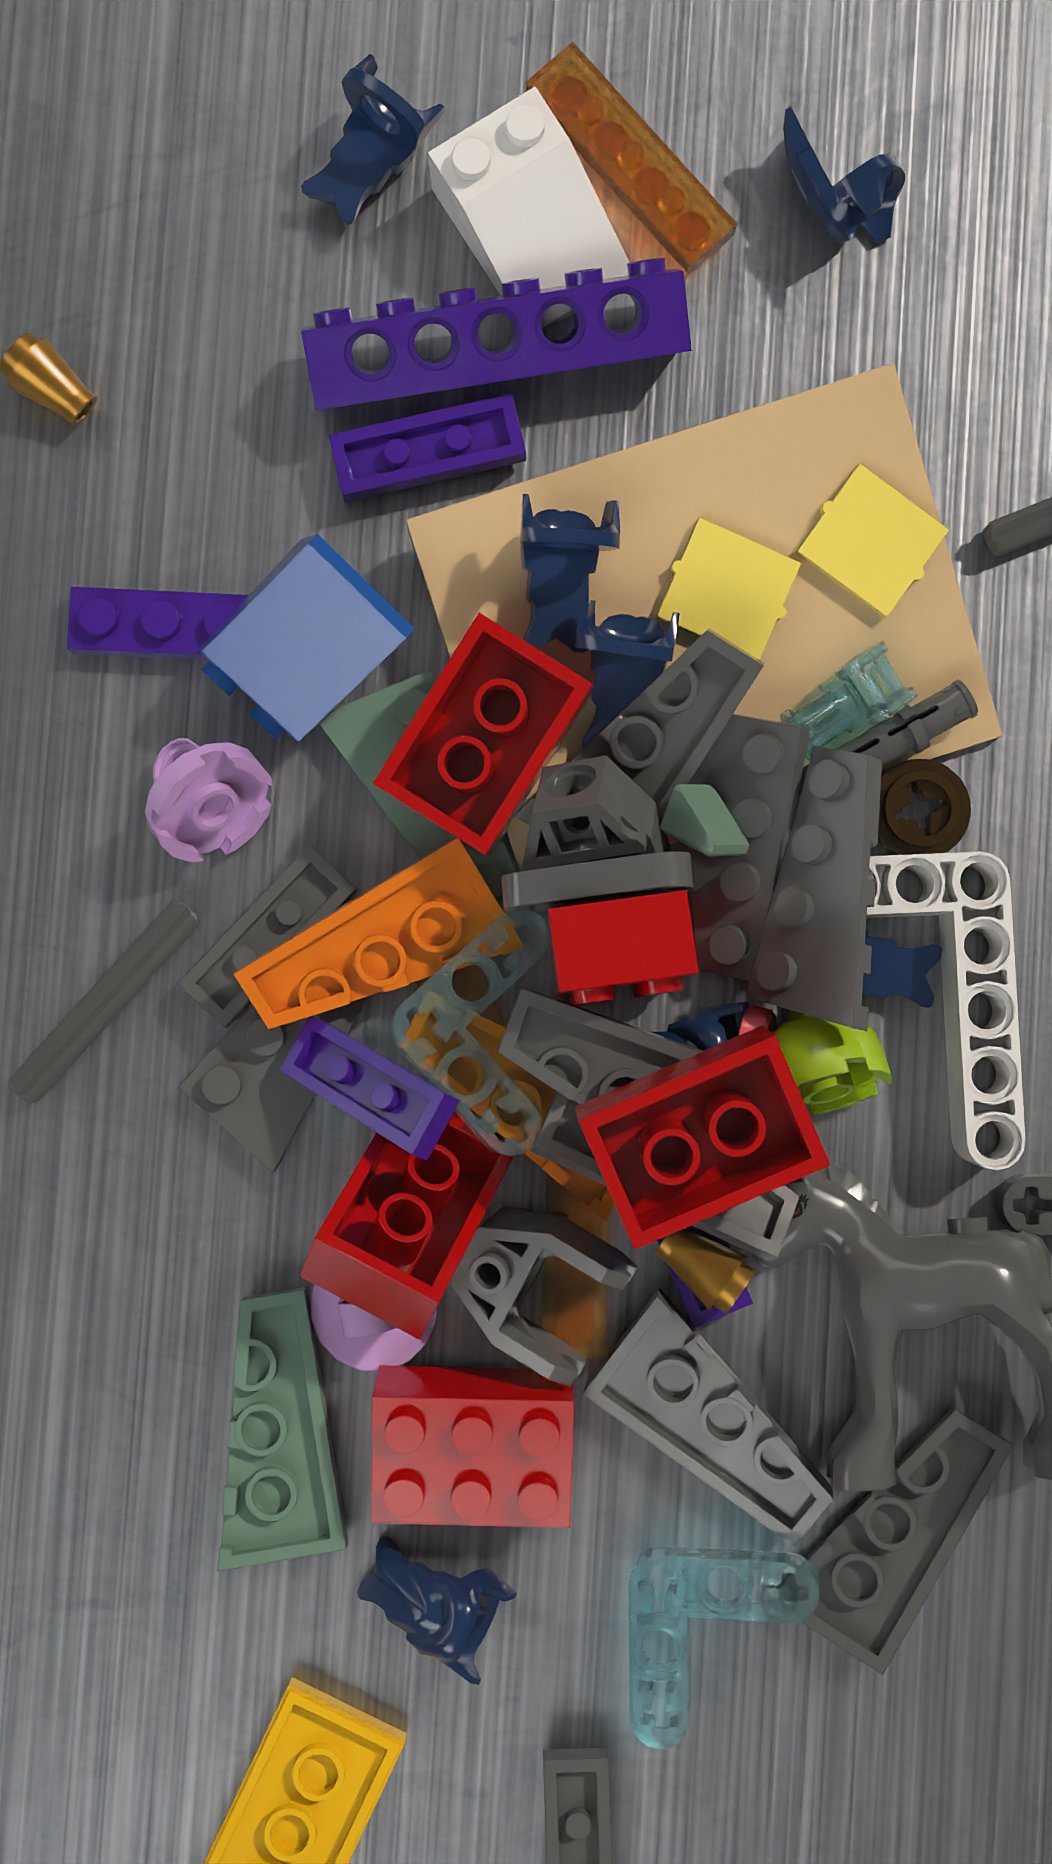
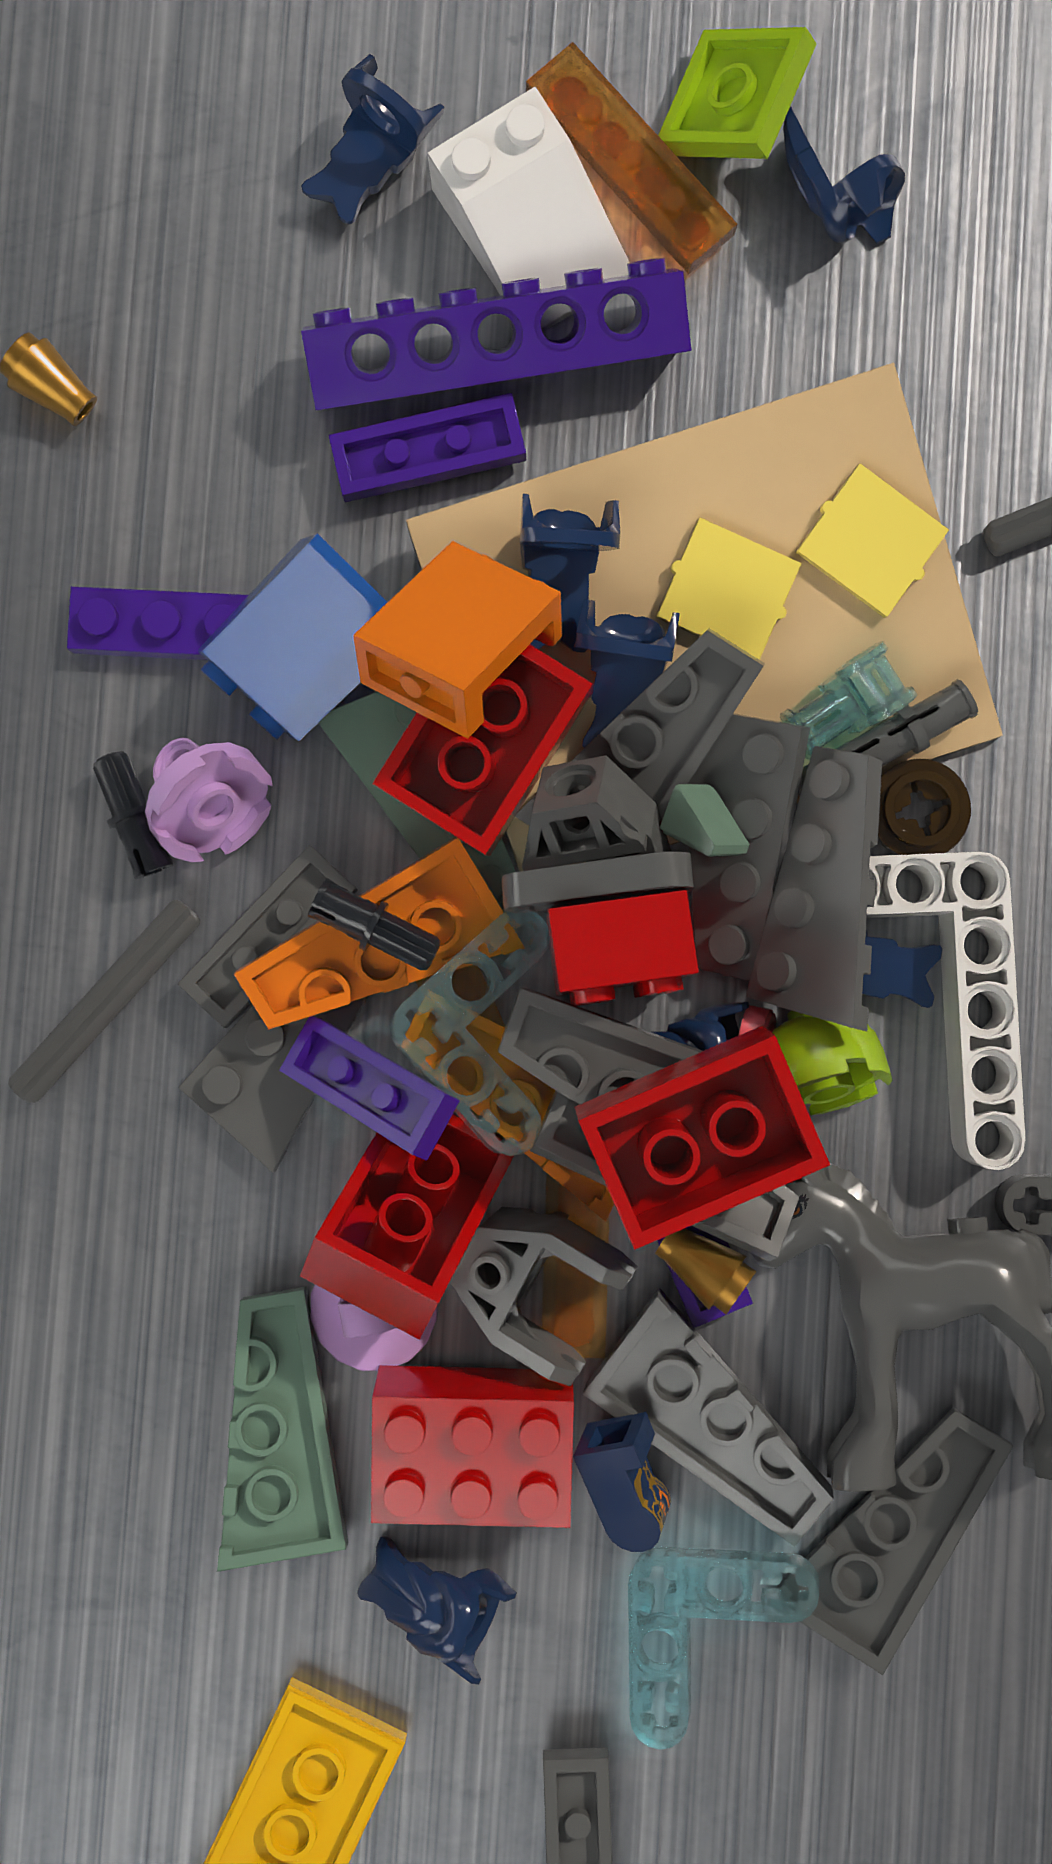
(128, 814): none -> black axle
(373, 925): none -> black axle
(454, 635): none -> orange panel
(622, 1481): none -> dark blue leg
(737, 92): none -> lime plate

